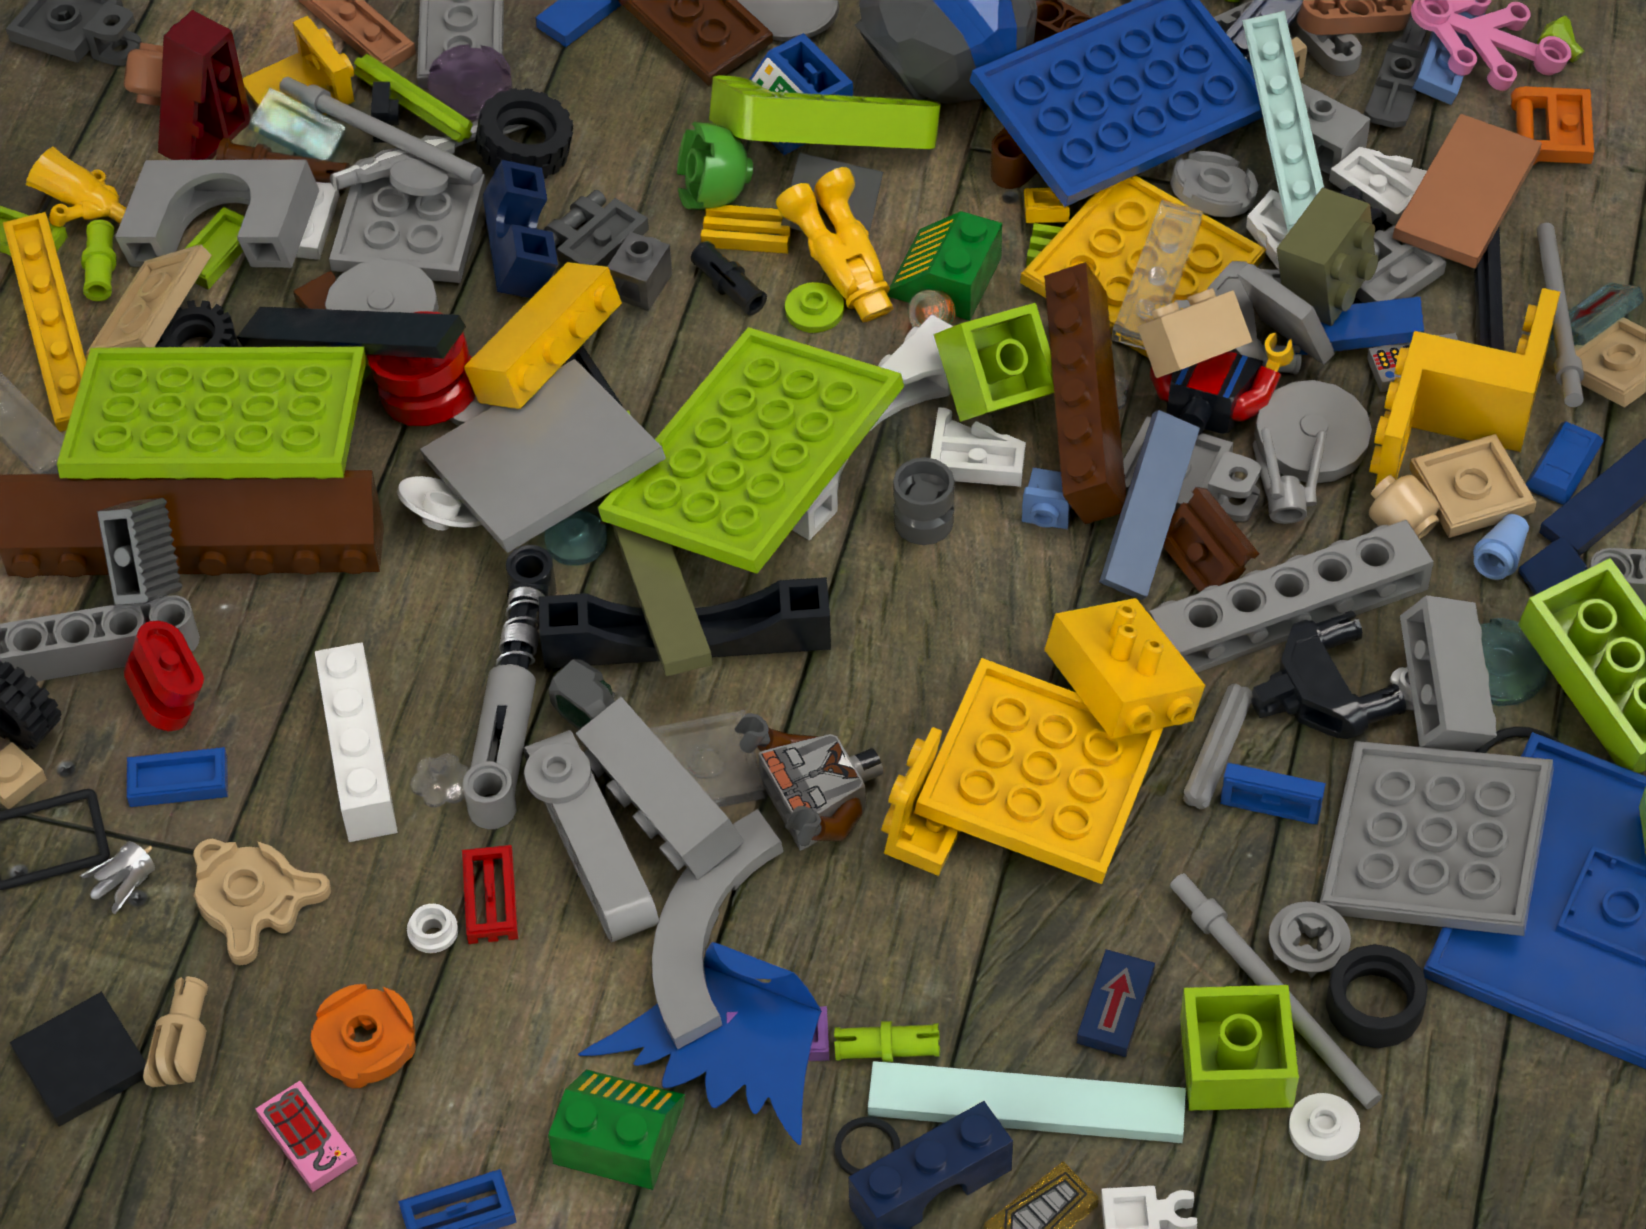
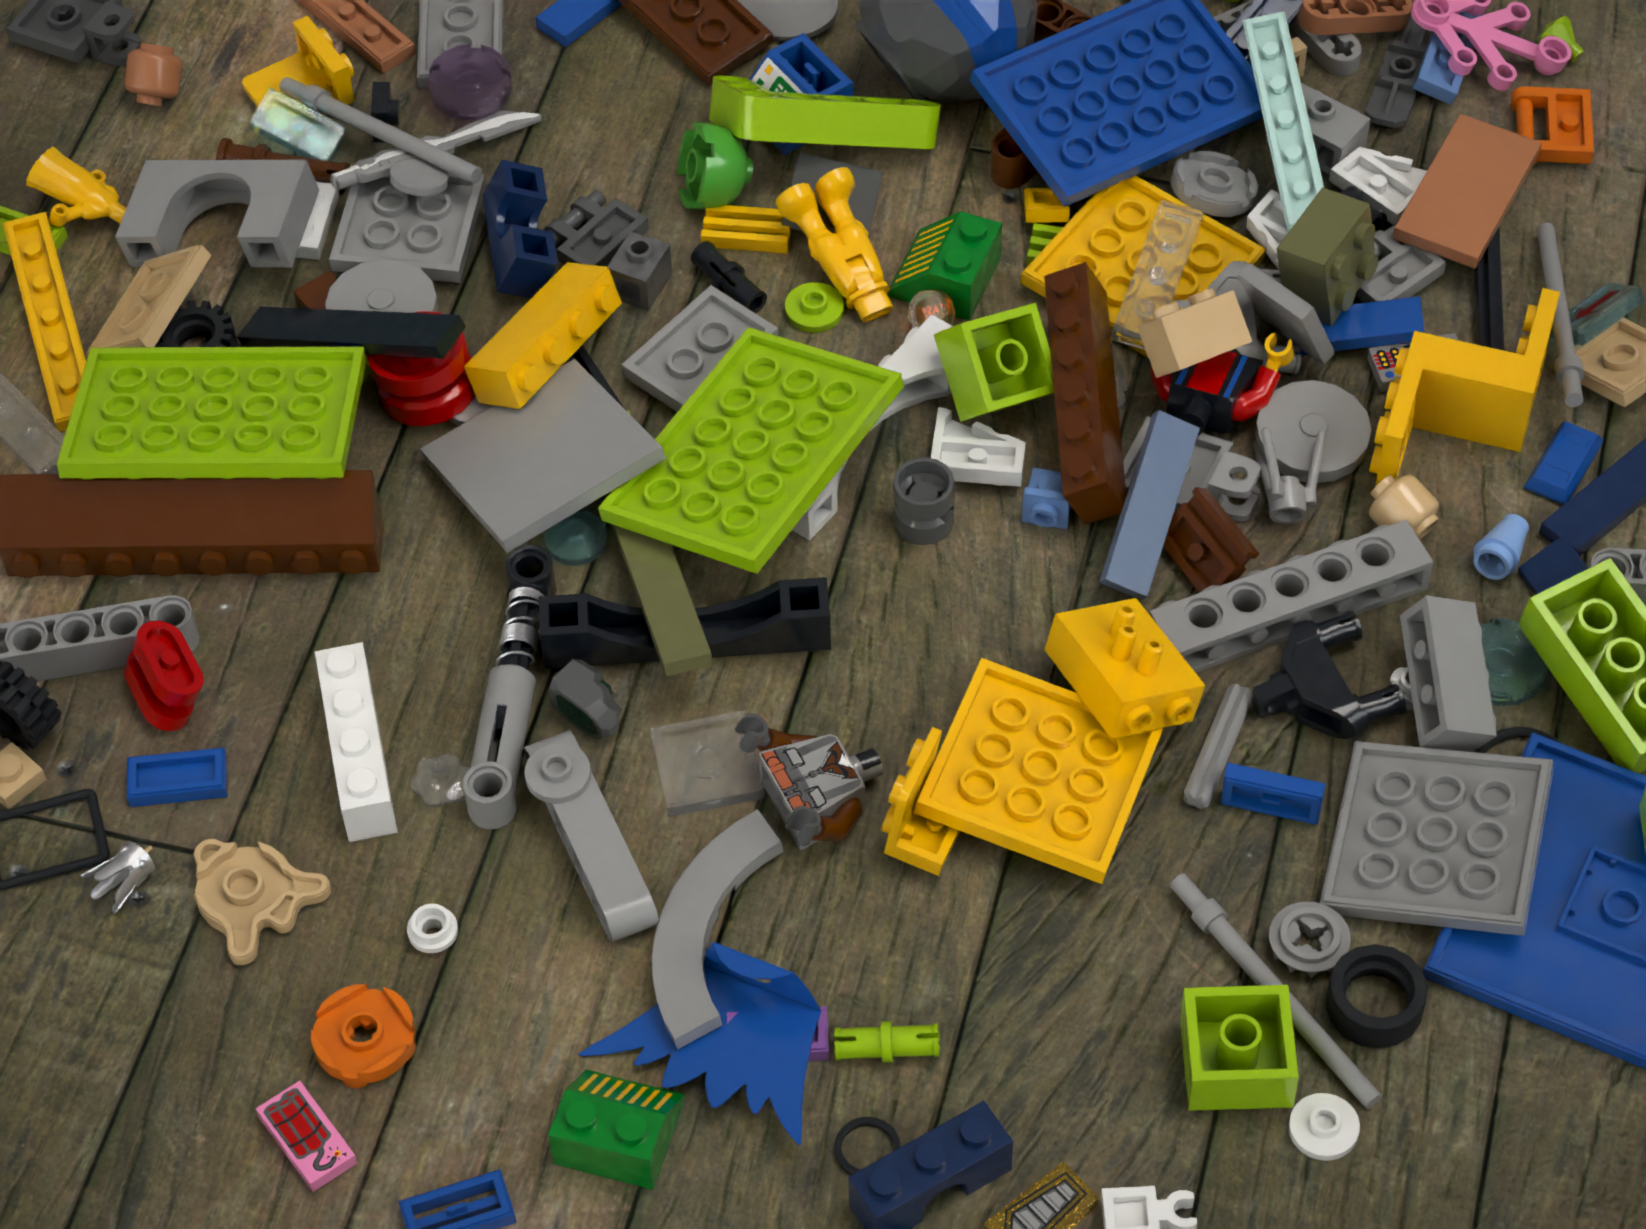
(80, 1058): black tile -> none
(98, 260): lime pin -> none
(139, 551): dark grey brick -> none
(178, 1037): tan arm -> none
(200, 89): dark red wedge -> none
(221, 241): lime tile -> none
(415, 99): lime axle -> none
(435, 503): white dish -> none
(492, 928): red tile -> none
(528, 109): black tyre -> none
(659, 788): light grey brick -> none
(690, 347): none -> light grey plate
(1029, 1101): light aqua tile -> none
(1115, 1003): dark blue tile -> none
(1473, 485): tan plate -> none

